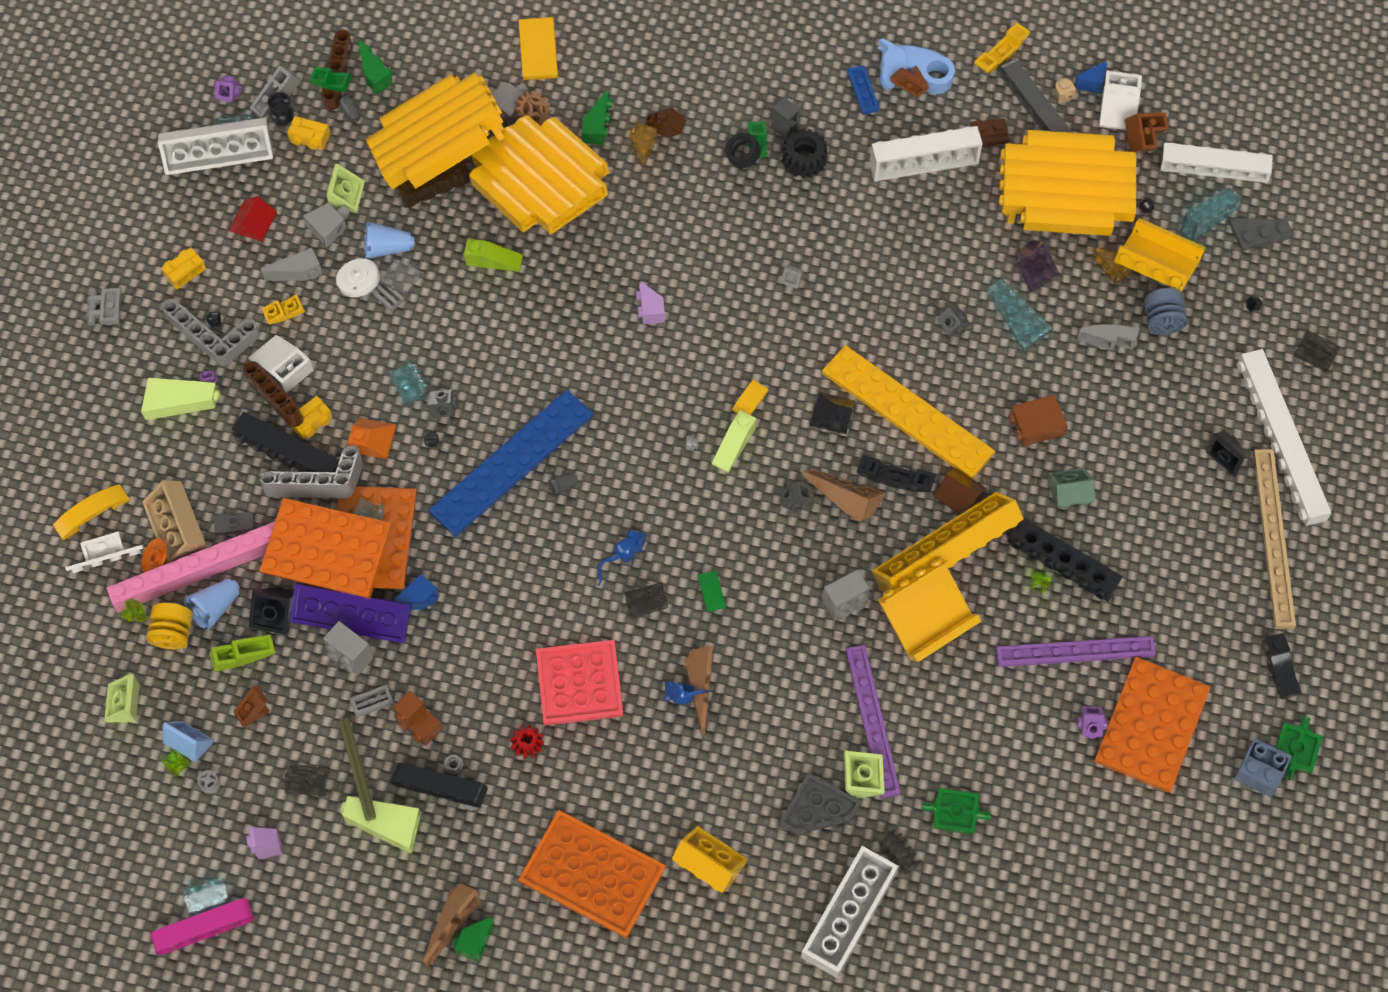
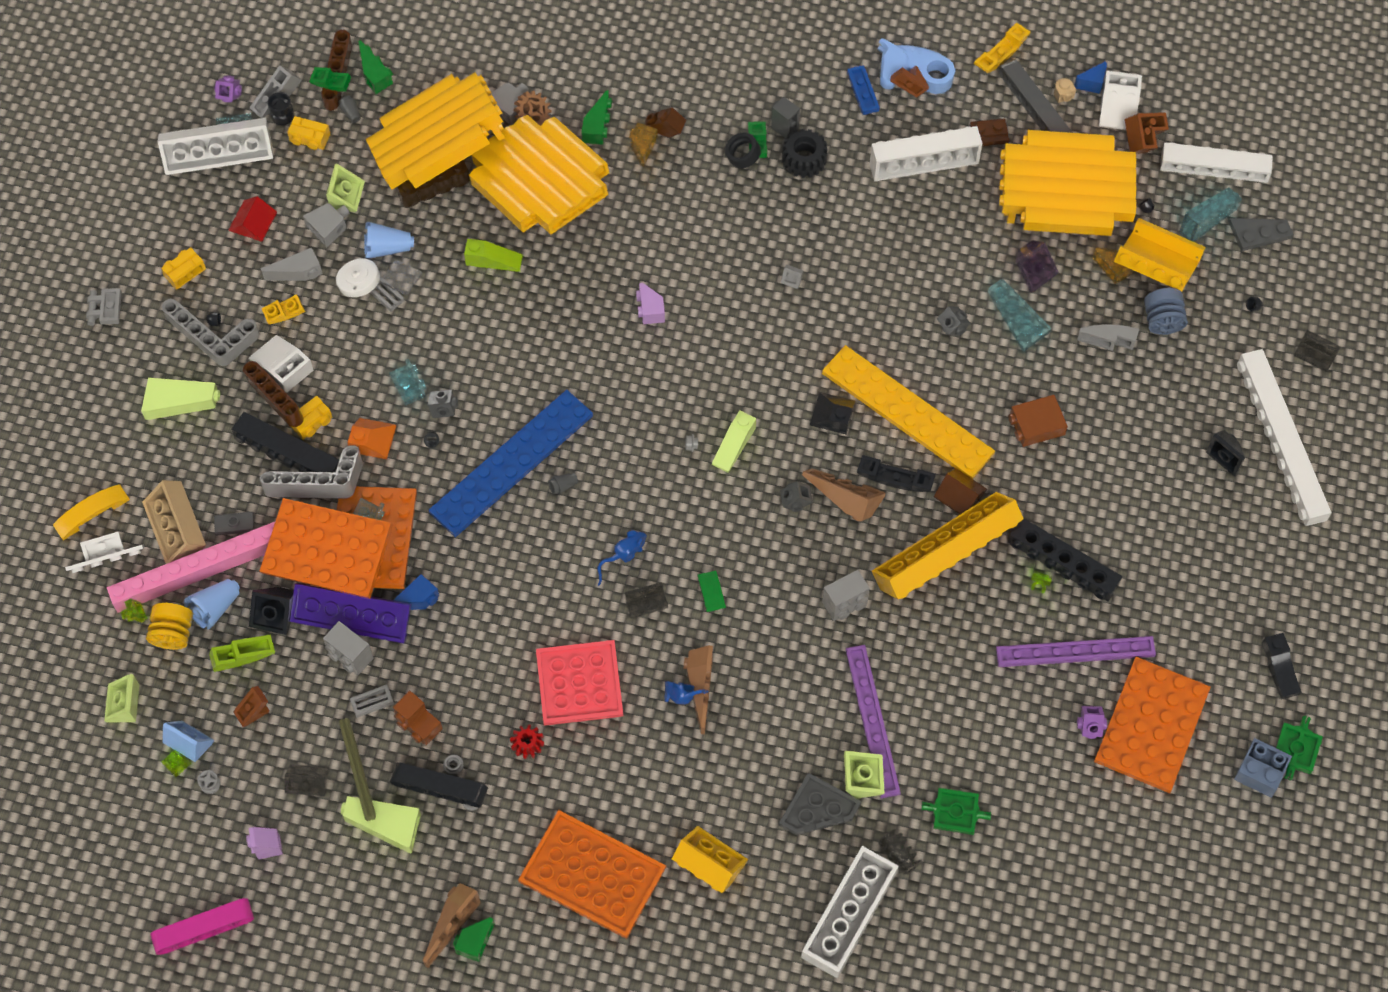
(154, 555): orange dish -> none
(206, 897): clear light blue bracket -> none
(208, 376): medium lavender plate -> none
(538, 48): yellow tile -> none
(750, 398): yellow slope -> none
(927, 610): yellow panel -> none
(1071, 487): sand green slope -> none
(1274, 539): tan plate -> none

